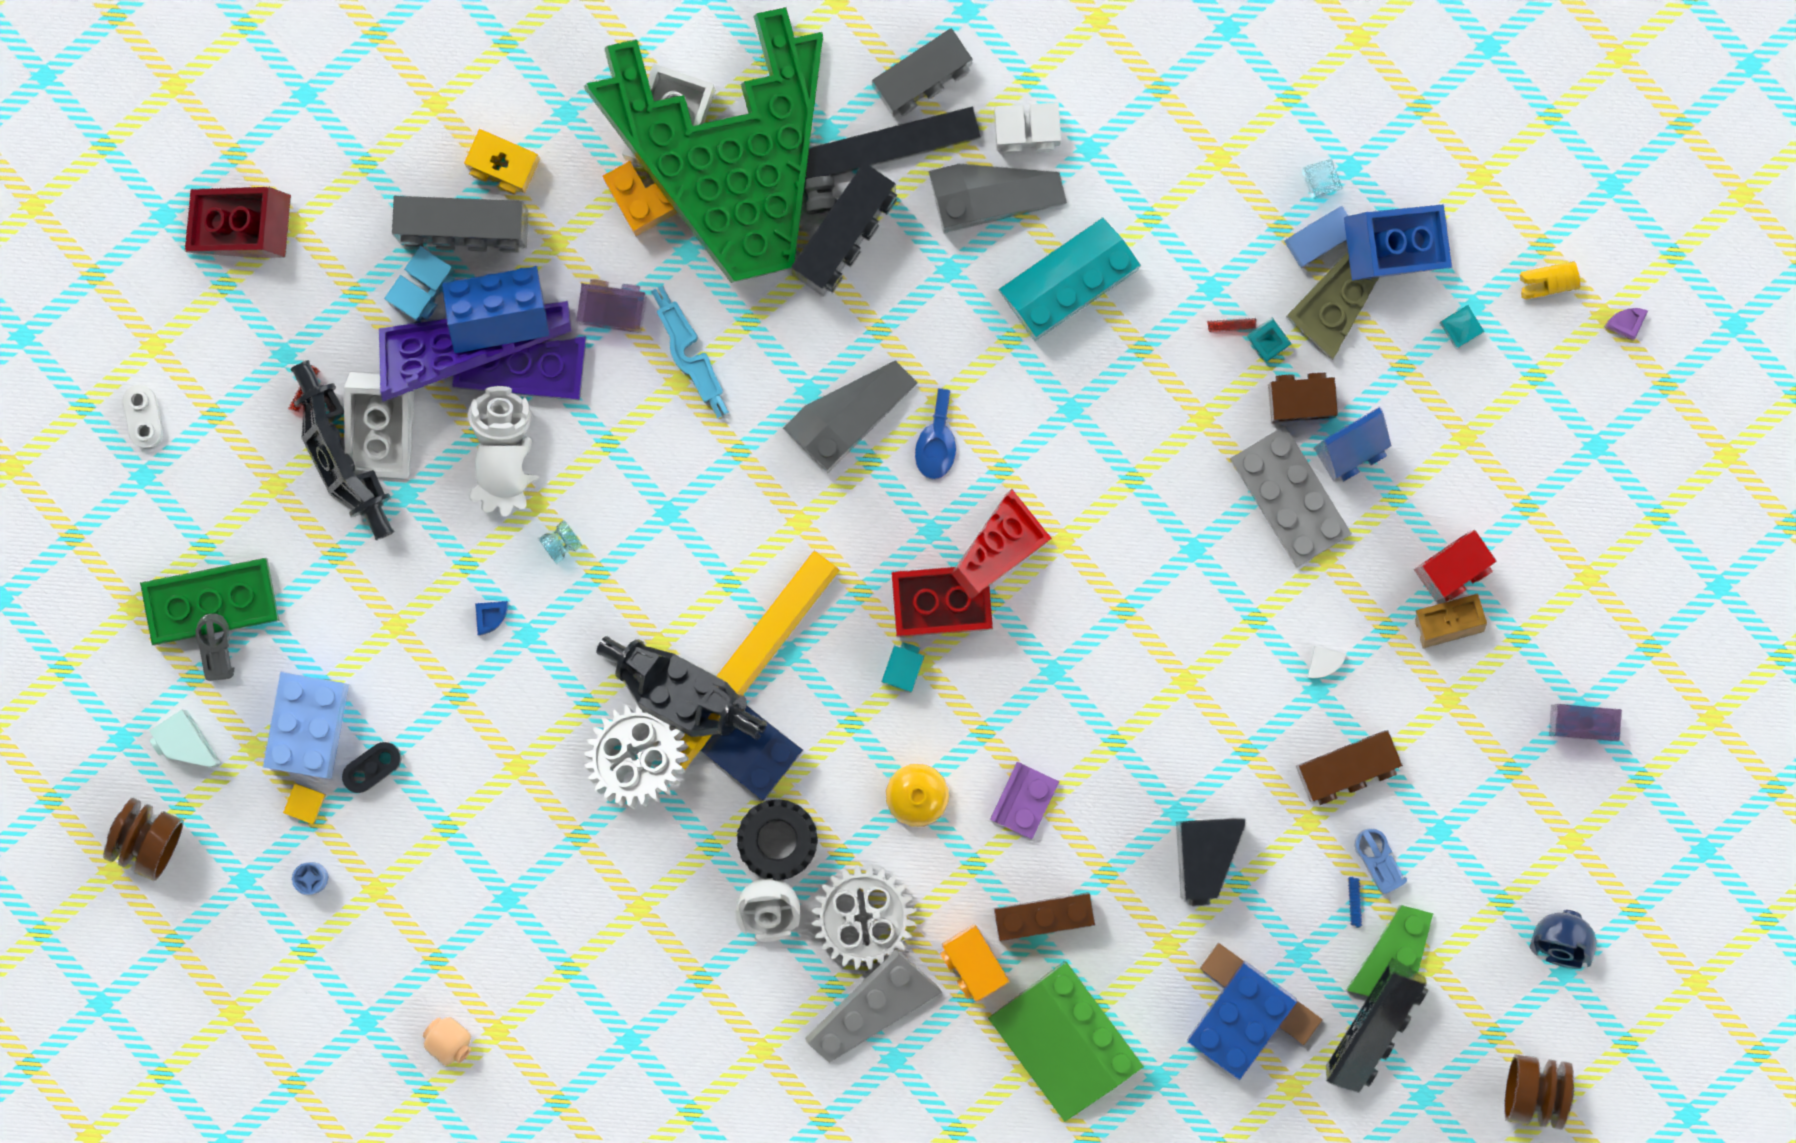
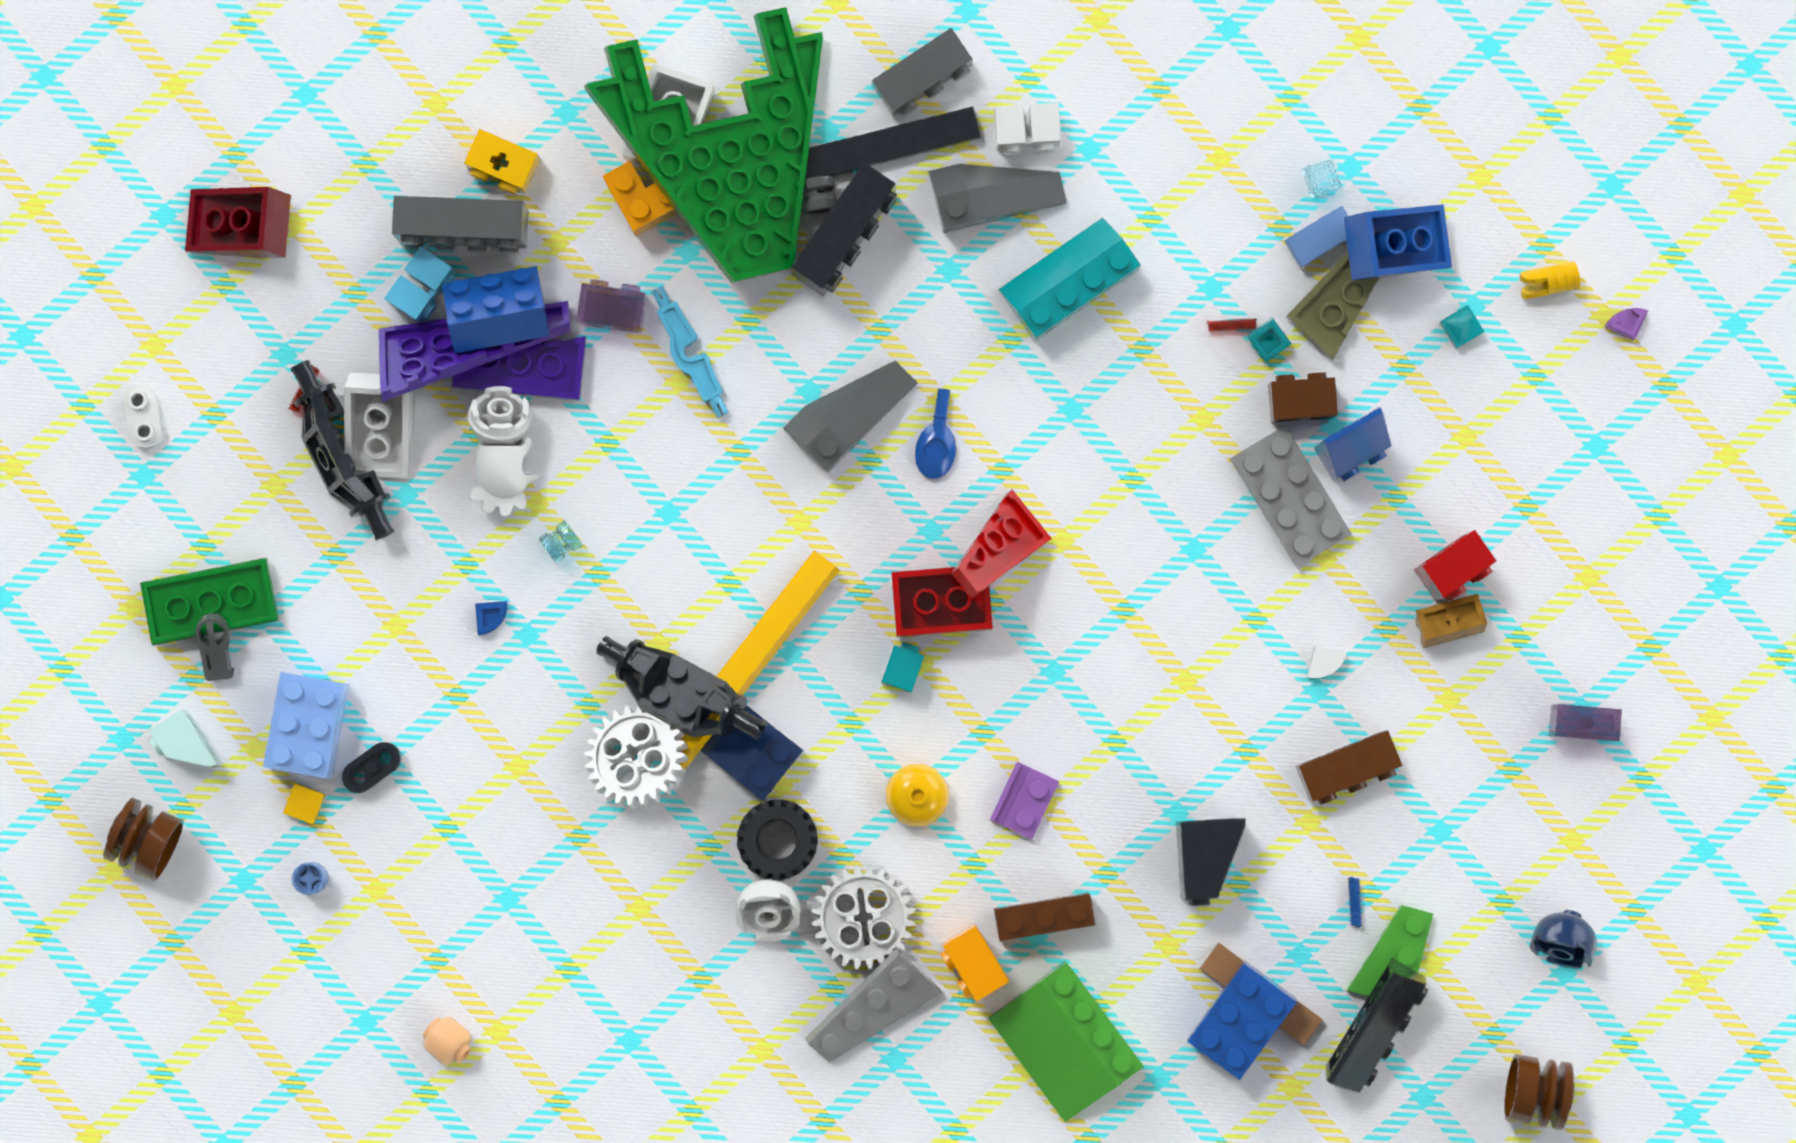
(1381, 866): medium blue piece -> none

